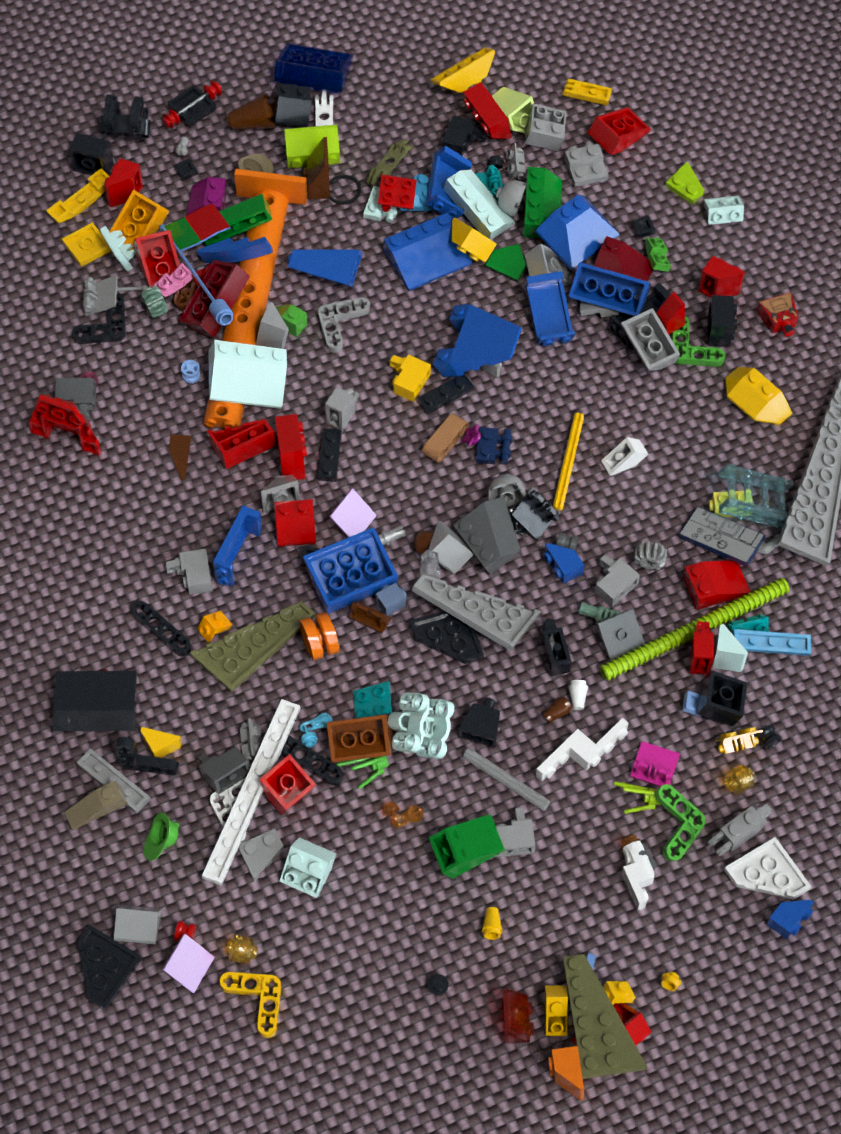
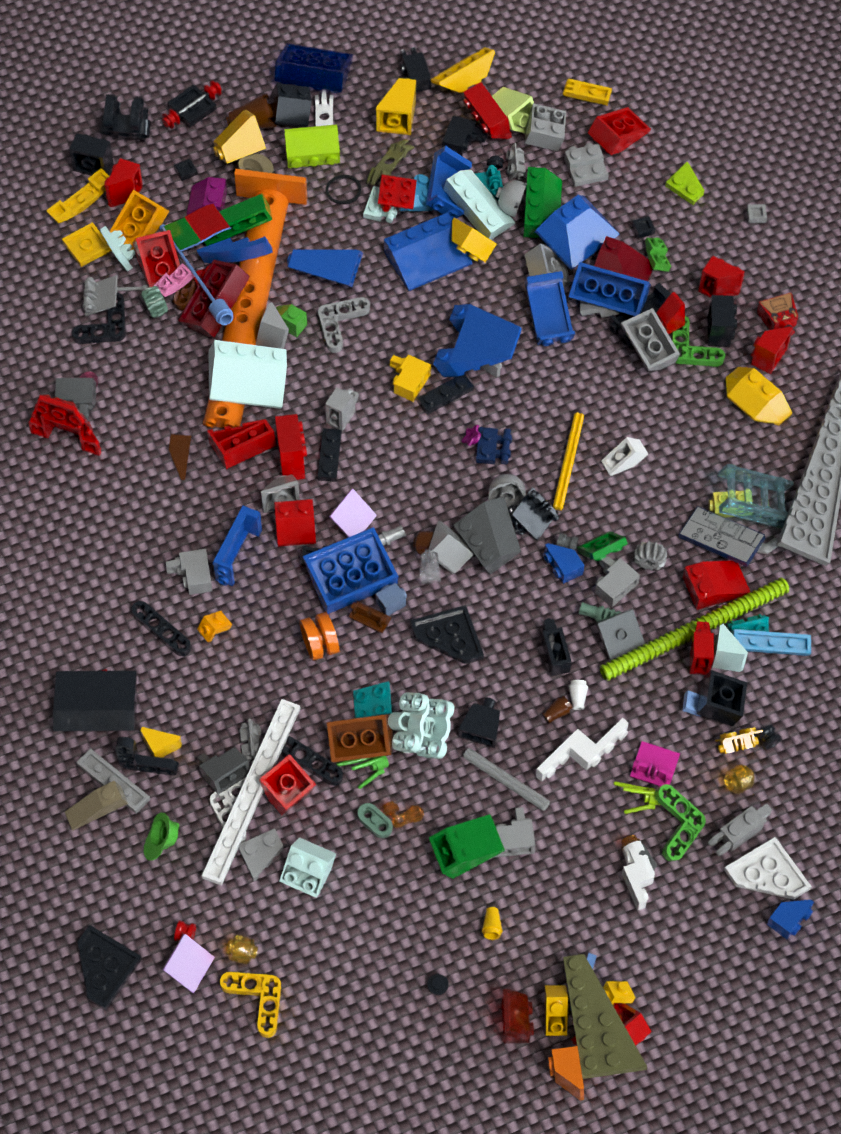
(137, 924): light grey slope -> none
(181, 148): light grey arm -> none
(190, 366): light blue wheel -> none
(239, 138): none -> yellow slope
(248, 648): olive wing -> none
(310, 738): medium azure piece -> none
(318, 172): reddish brown slope -> none
(376, 821): none -> sand green plate
(397, 108): none -> yellow slope
(415, 68): none -> black hinge
(445, 437): medium nougat beam -> none
(481, 611): light grey wing -> none
(508, 261): green slope -> none
(602, 545): none -> green plate
(670, 981): yellow plate -> none
(724, 209): light aqua bracket -> none
(756, 213): none -> light grey plate
(770, 348): none -> red slope

